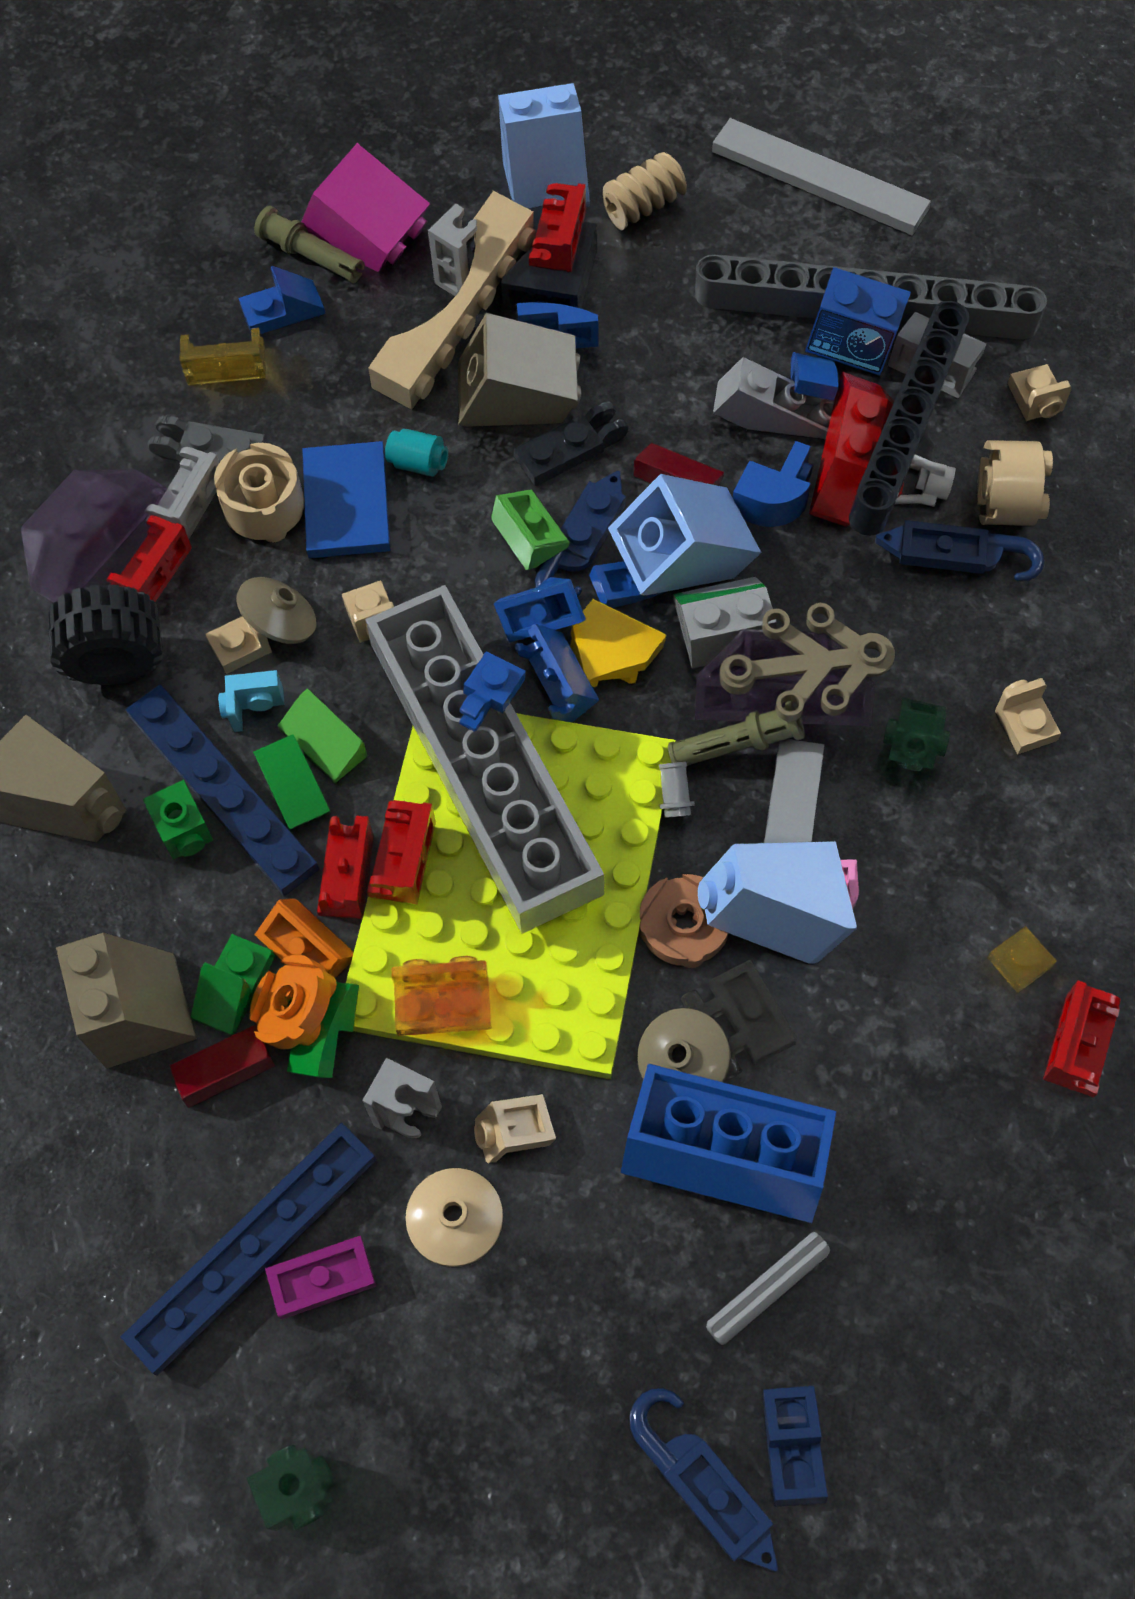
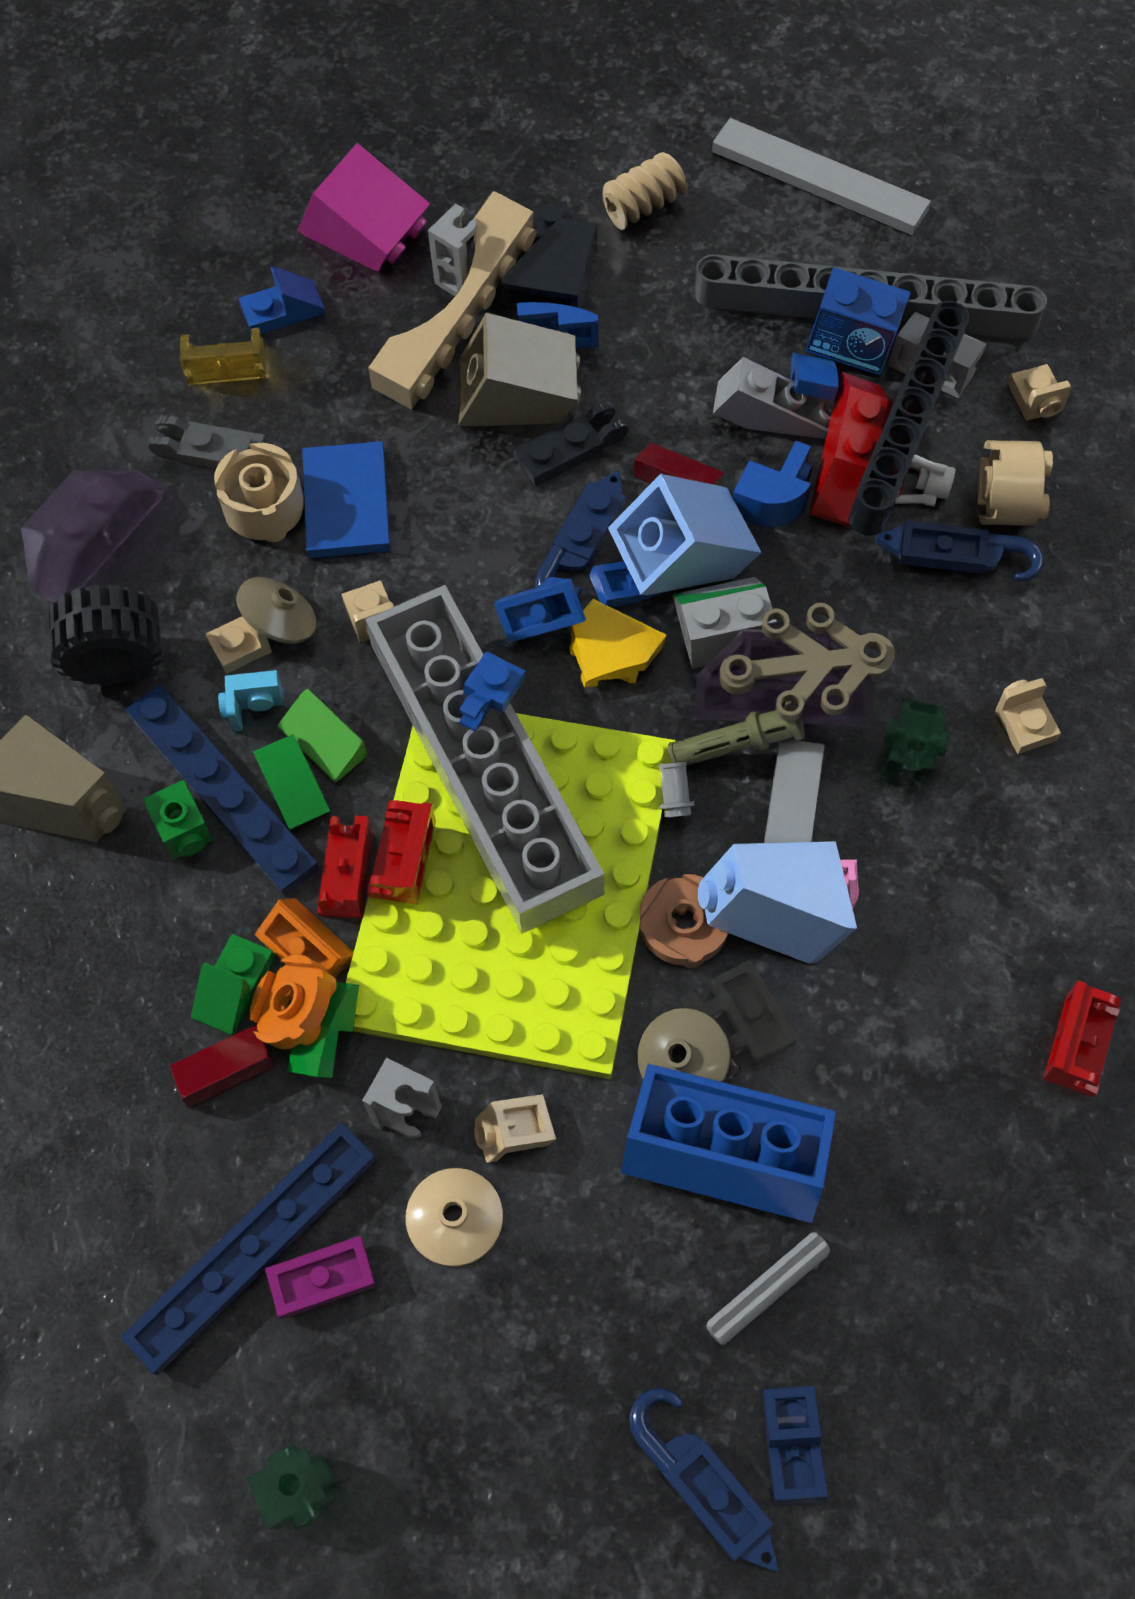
(124, 998): dark tan slope -> none
(155, 558): red hinge -> none
(189, 490): light grey hinge -> none
(295, 239): olive pin -> none
(416, 452): teal brick -> none
(441, 996): clear orange bracket -> none
(528, 528): bright green slope -> none
(542, 142): light blue slope -> none
(558, 673): blue hinge -> none
(559, 227): red hinge -> none
(1021, 959): clear yellow plate -> none

